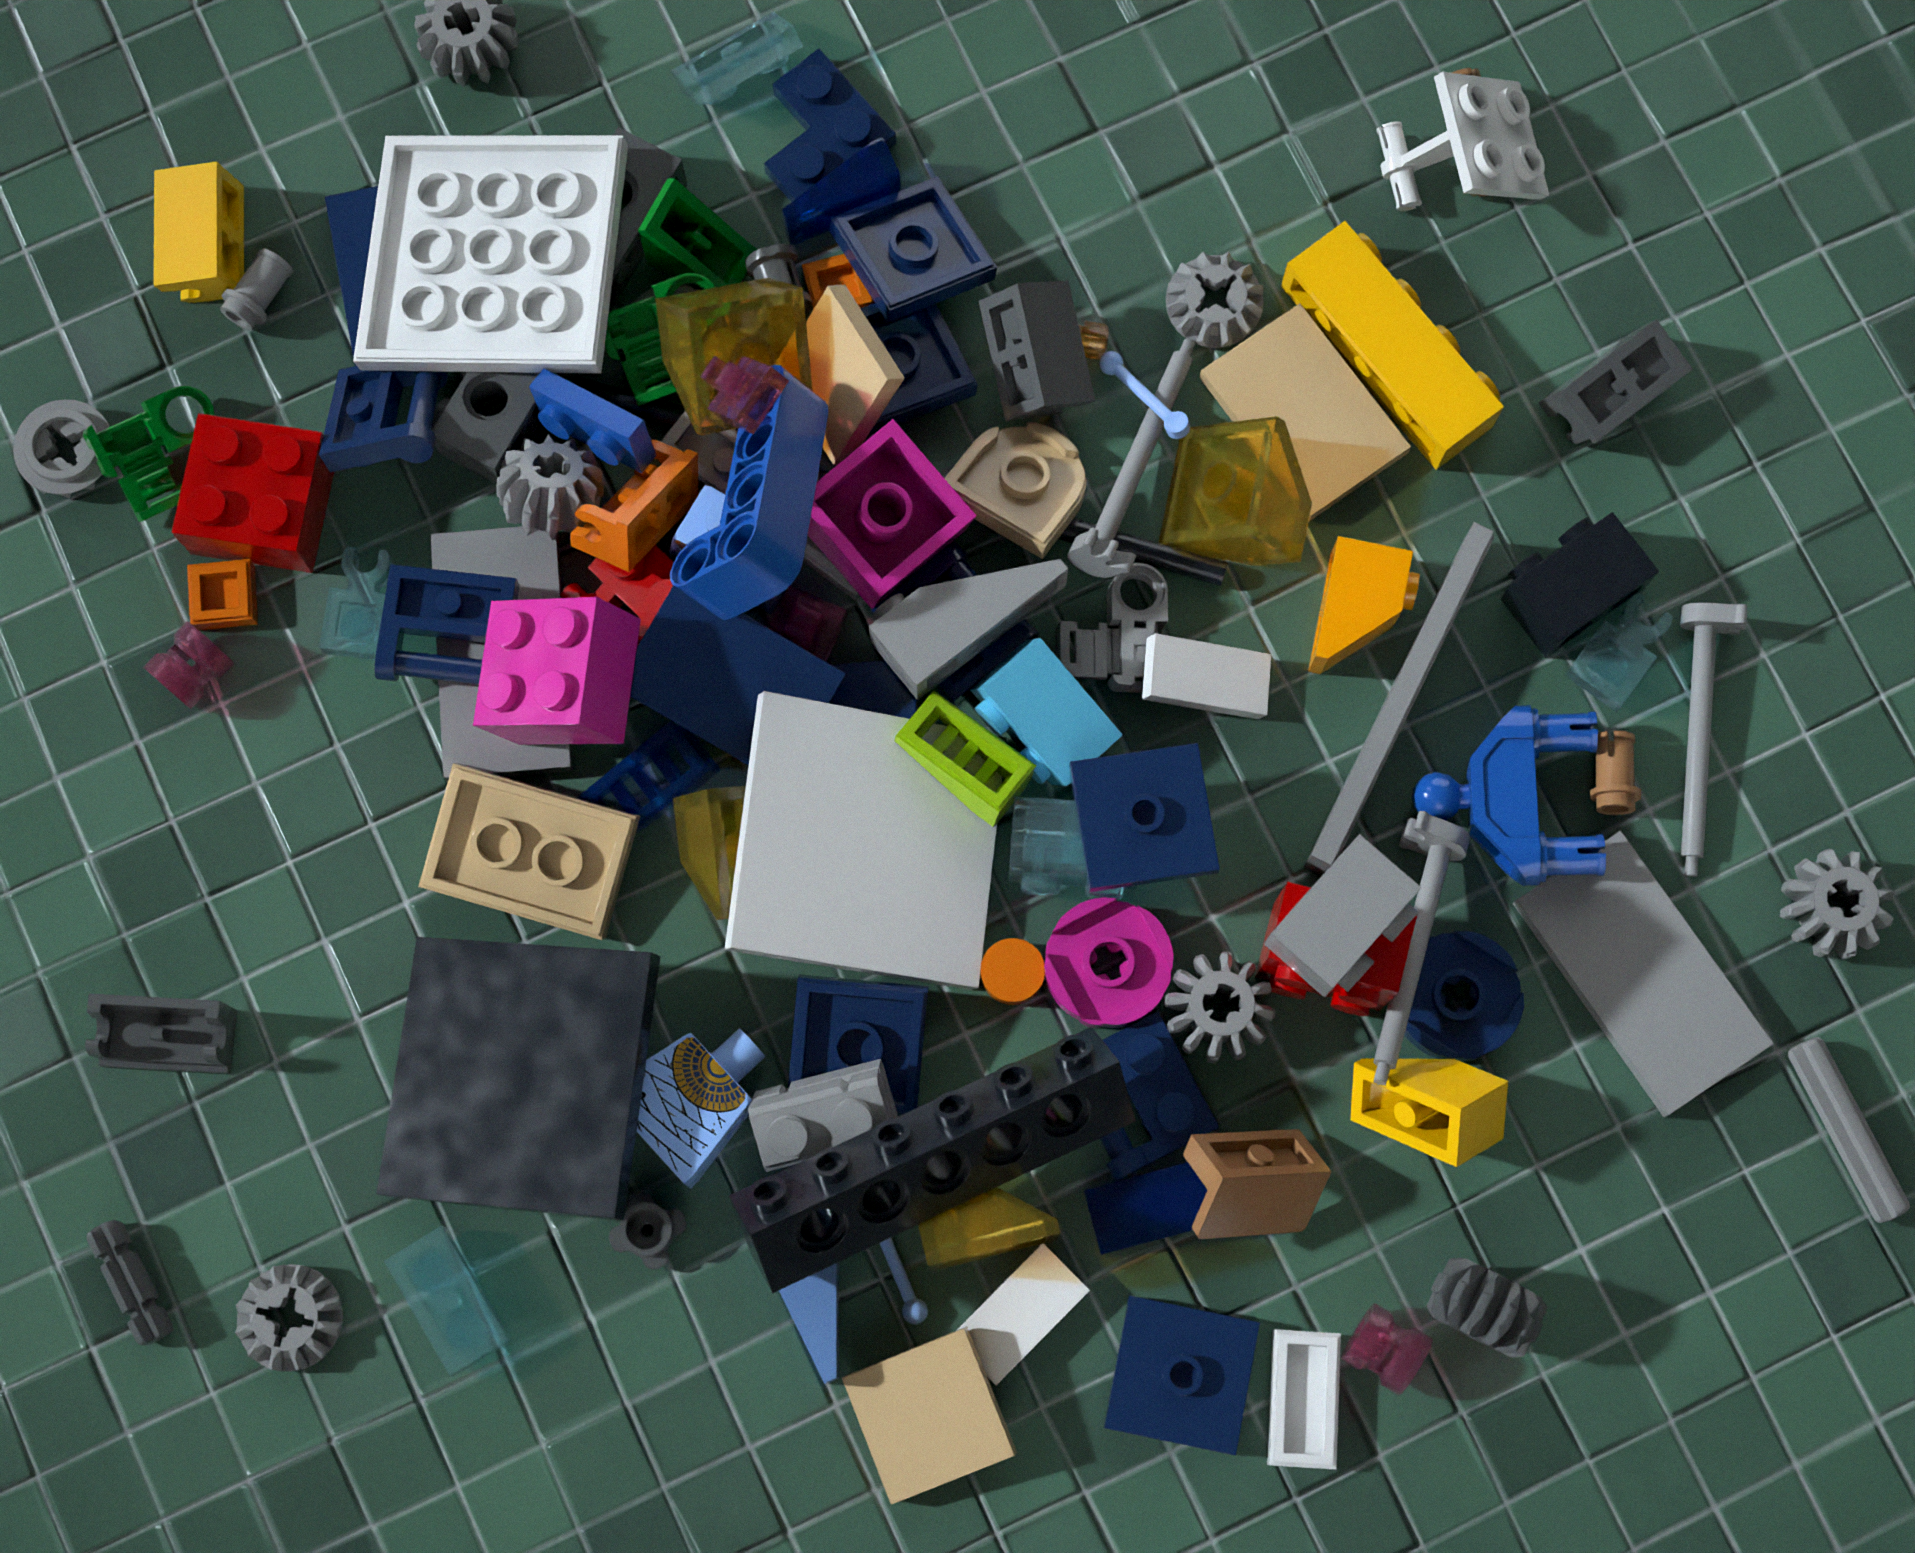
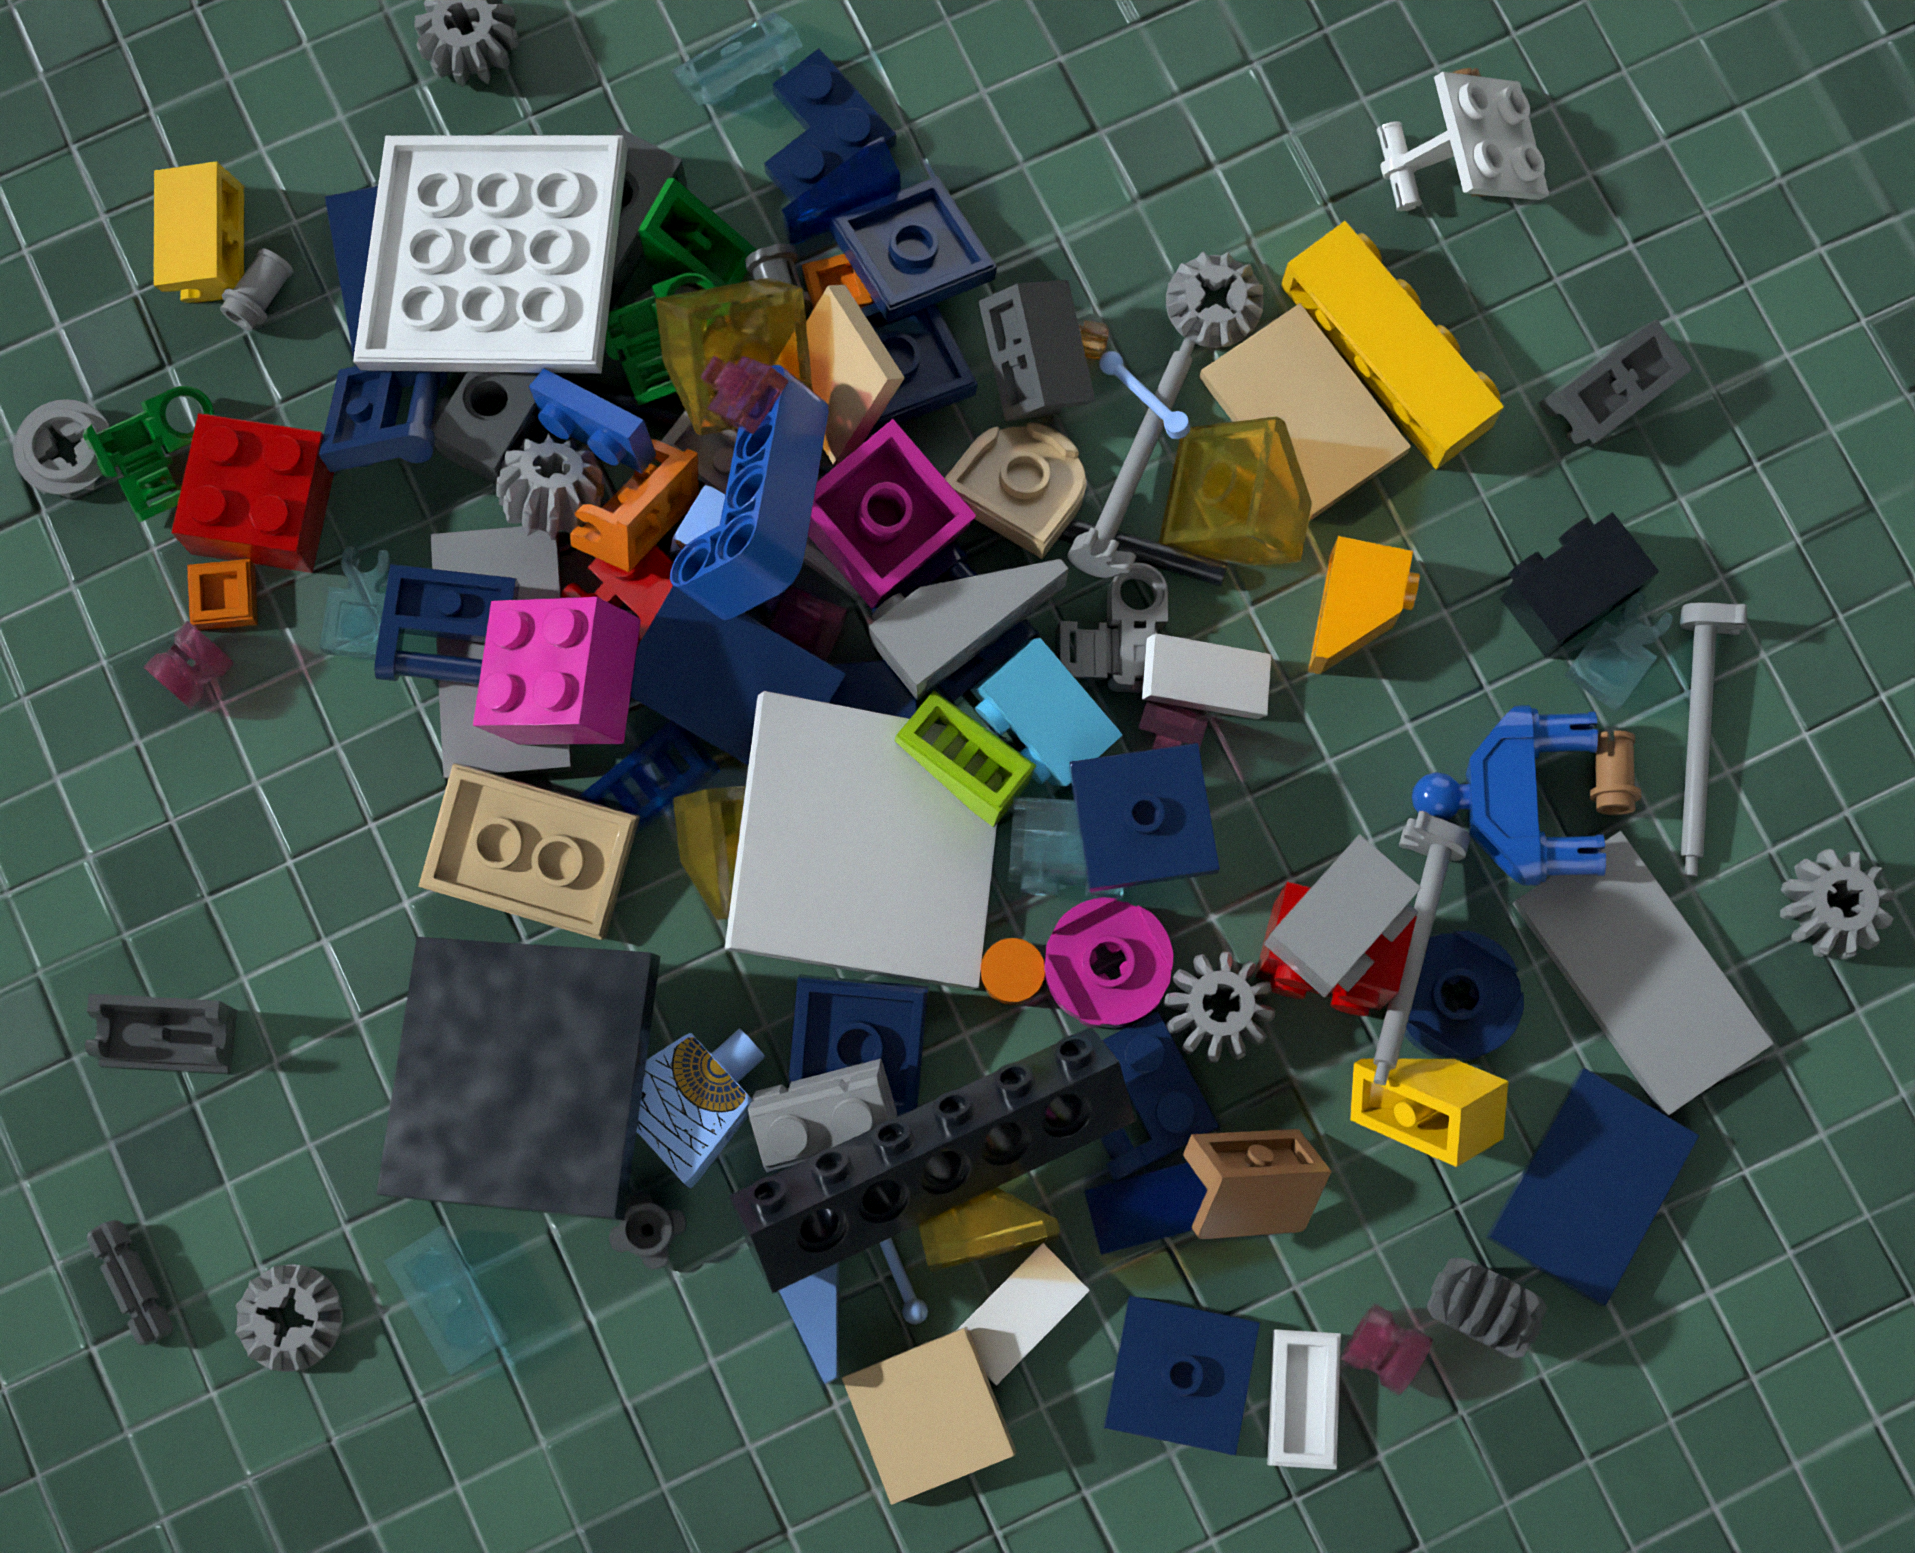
(1173, 724): none -> clear pink tile
(1400, 699): light grey tile -> none
(1592, 1187): none -> dark blue tile
(1848, 1130): light grey axle -> none

